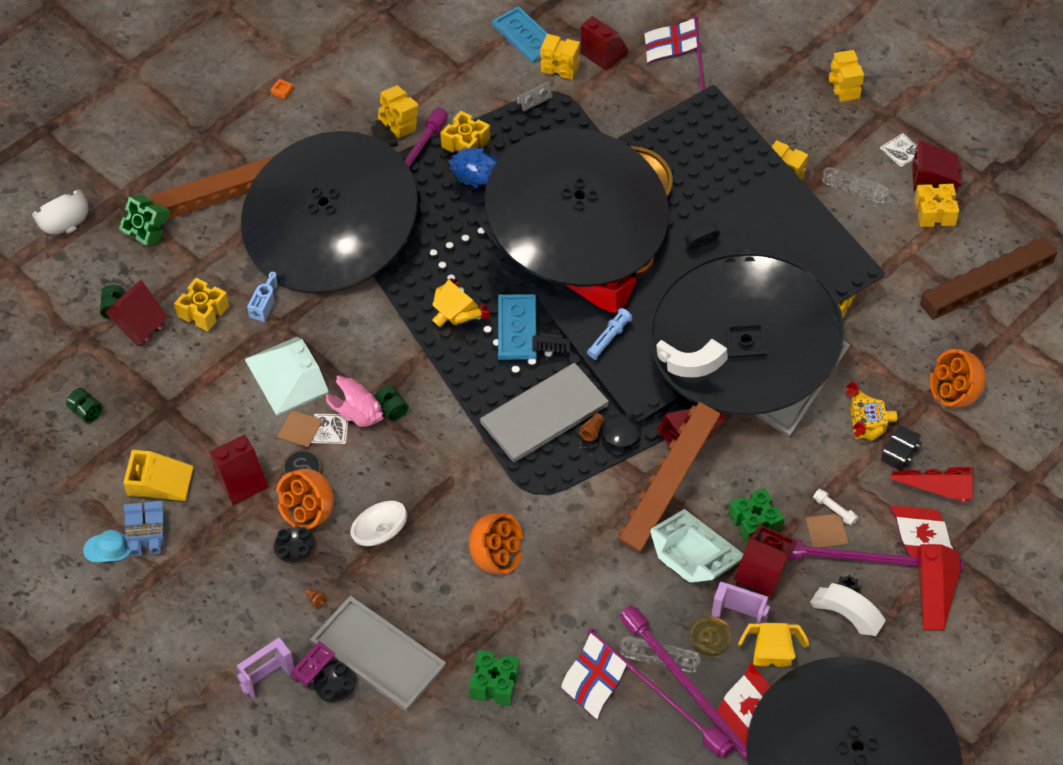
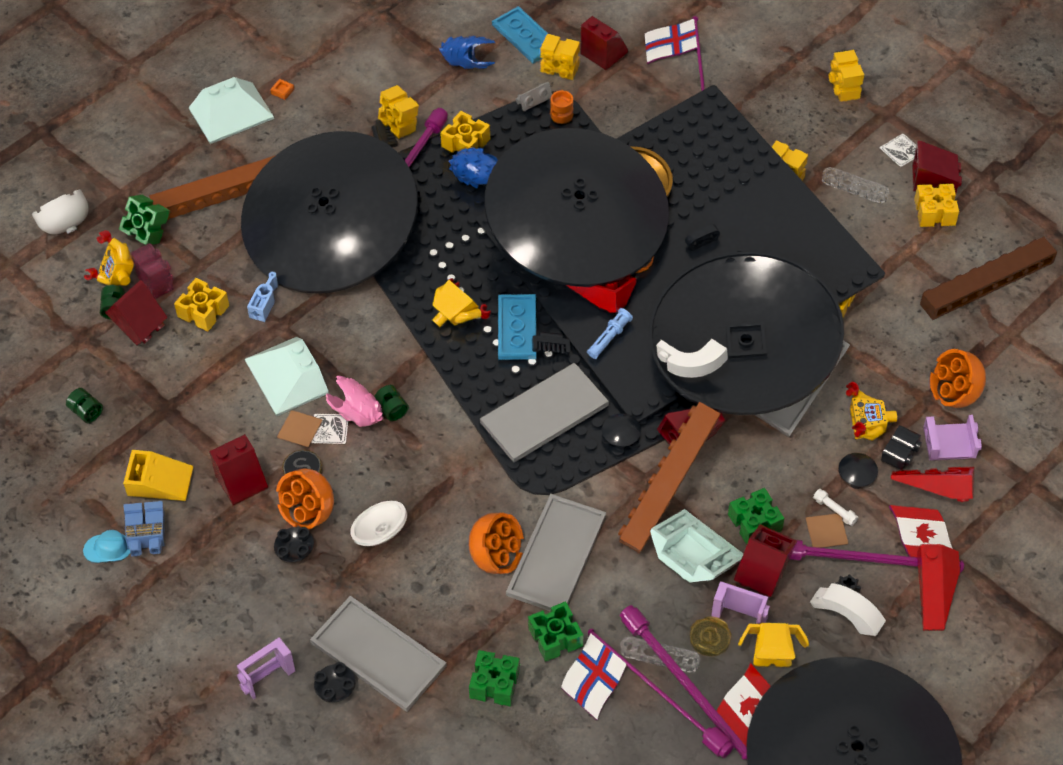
(116, 263): none -> yellow torso
(153, 270): none -> clear pink brick
(229, 109): none -> light aqua slope
(312, 664): magenta hinge -> none
(317, 598): dark orange hair -> none
(461, 51): none -> blue head
(555, 631): none -> green brick
(556, 553): none -> light grey tile
(561, 107): none -> orange wheel
(590, 430): dark orange cone -> none
(858, 470): none -> black dish
(951, 440): none -> lavender panel

